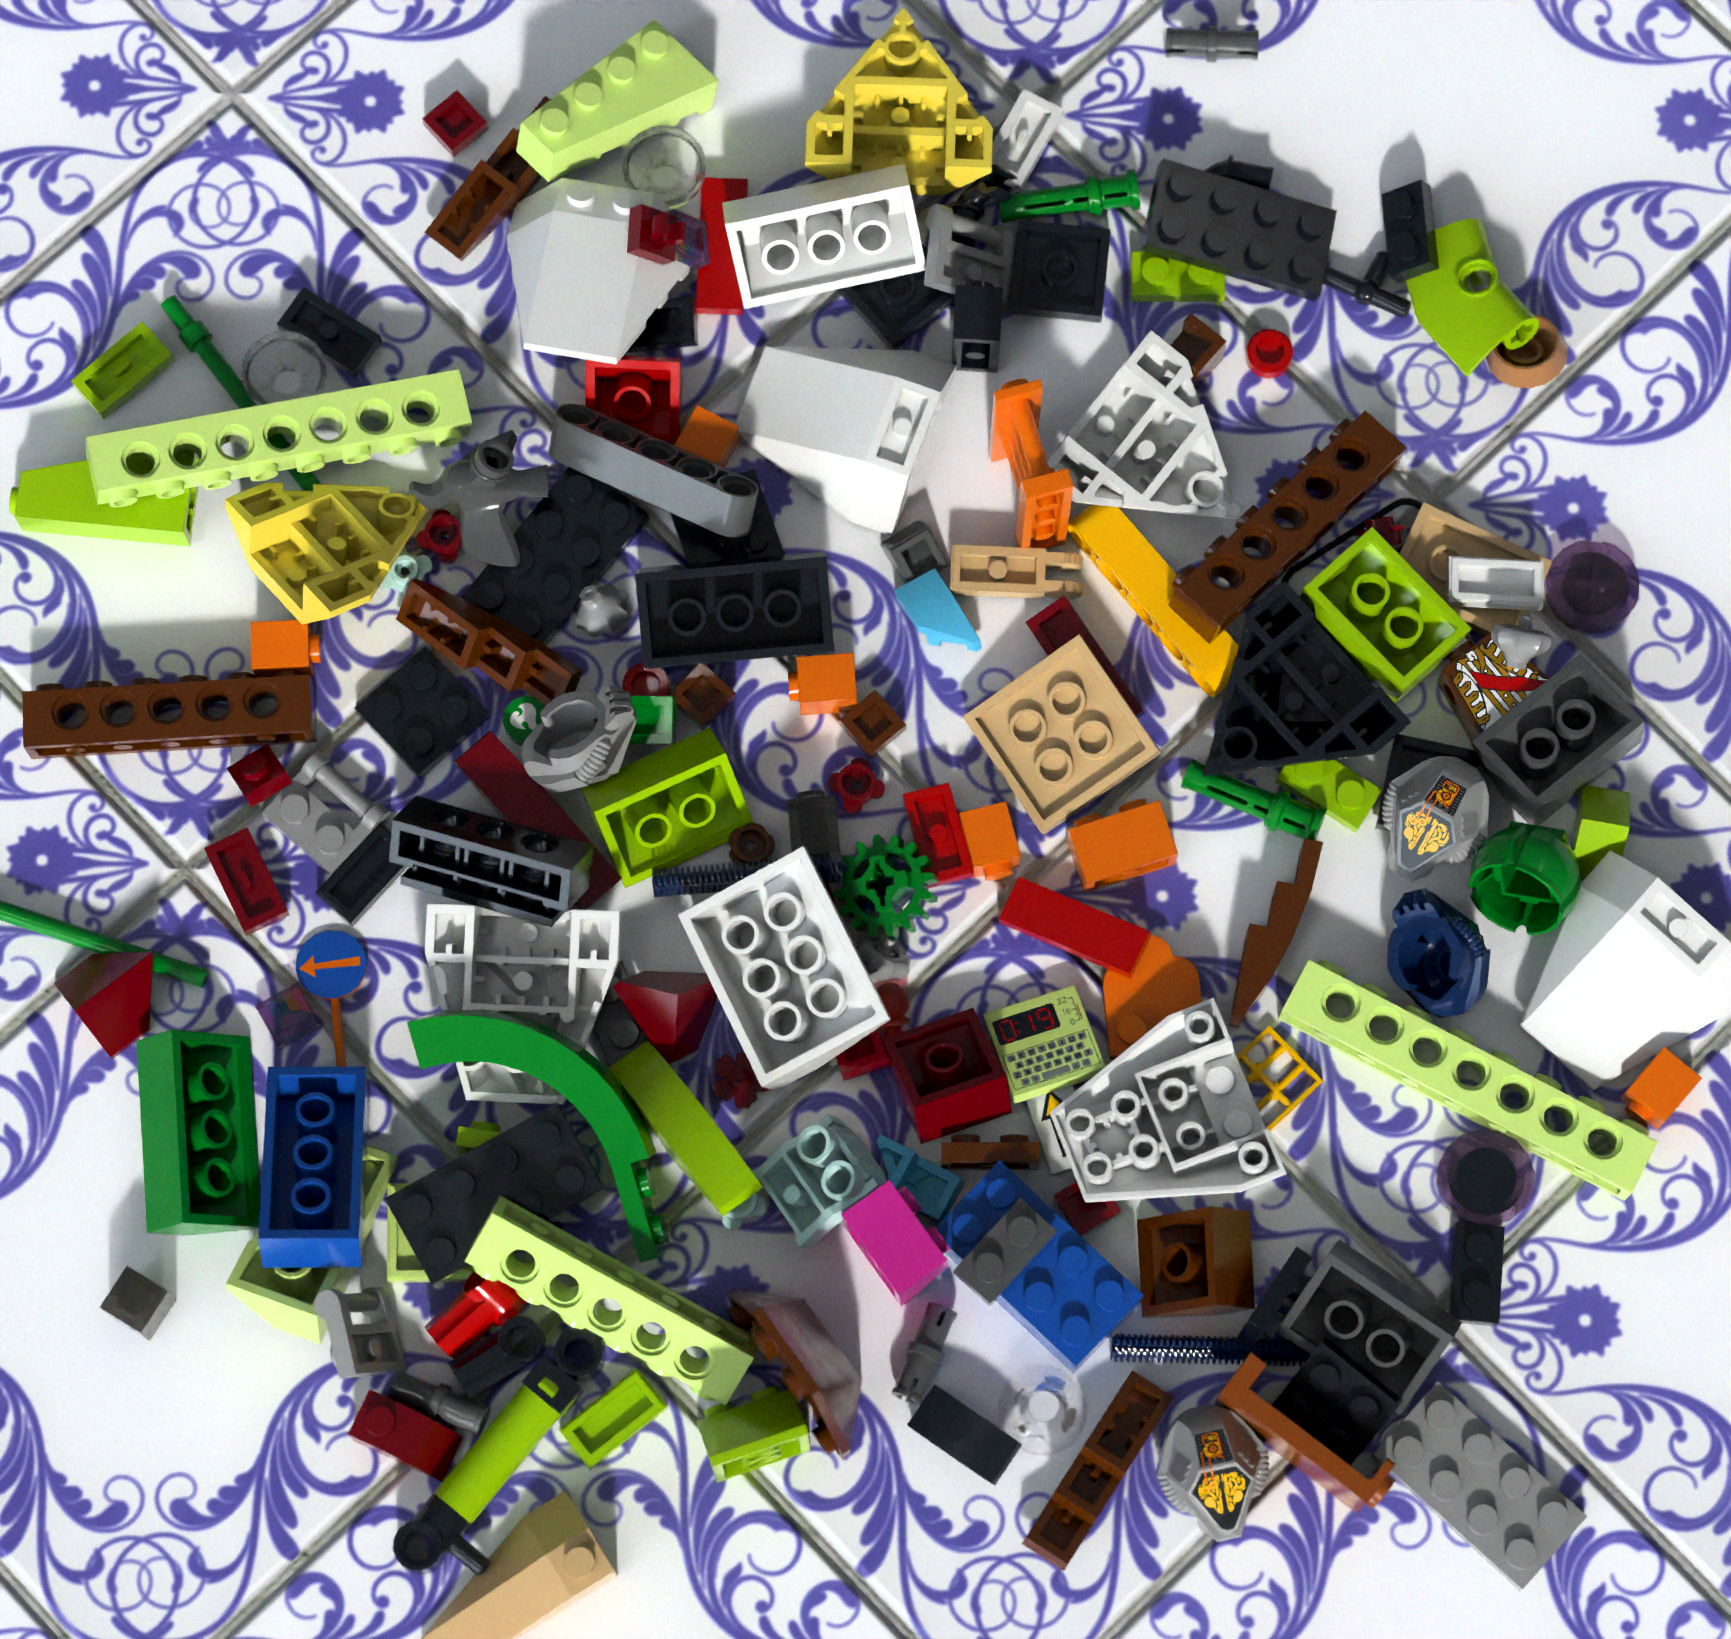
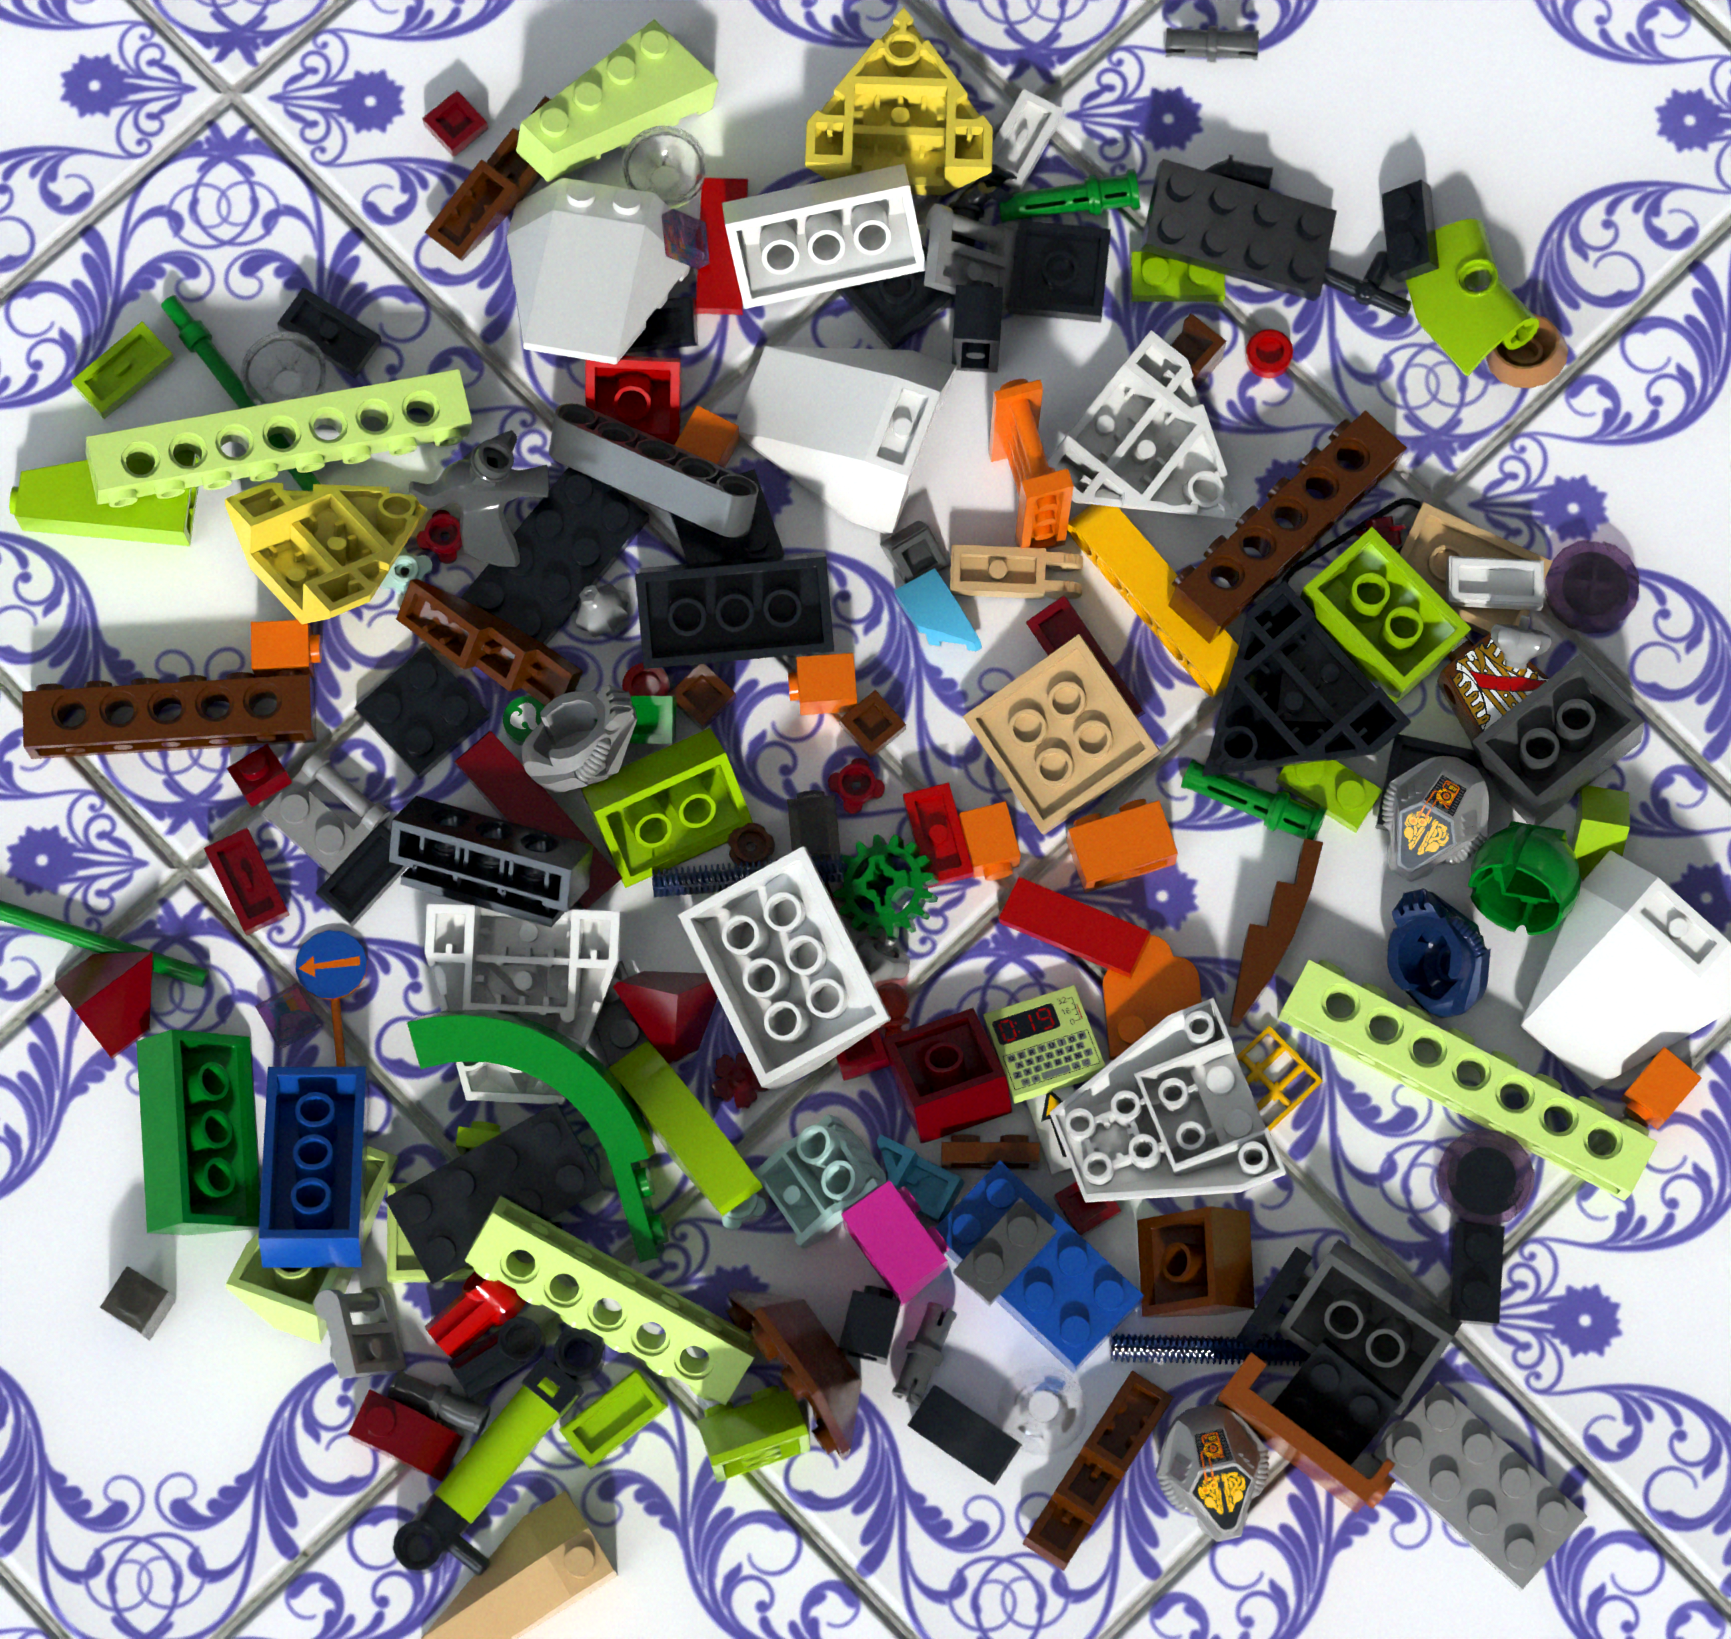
(654, 234): dark red tile -> none
(870, 1324): none -> black brick

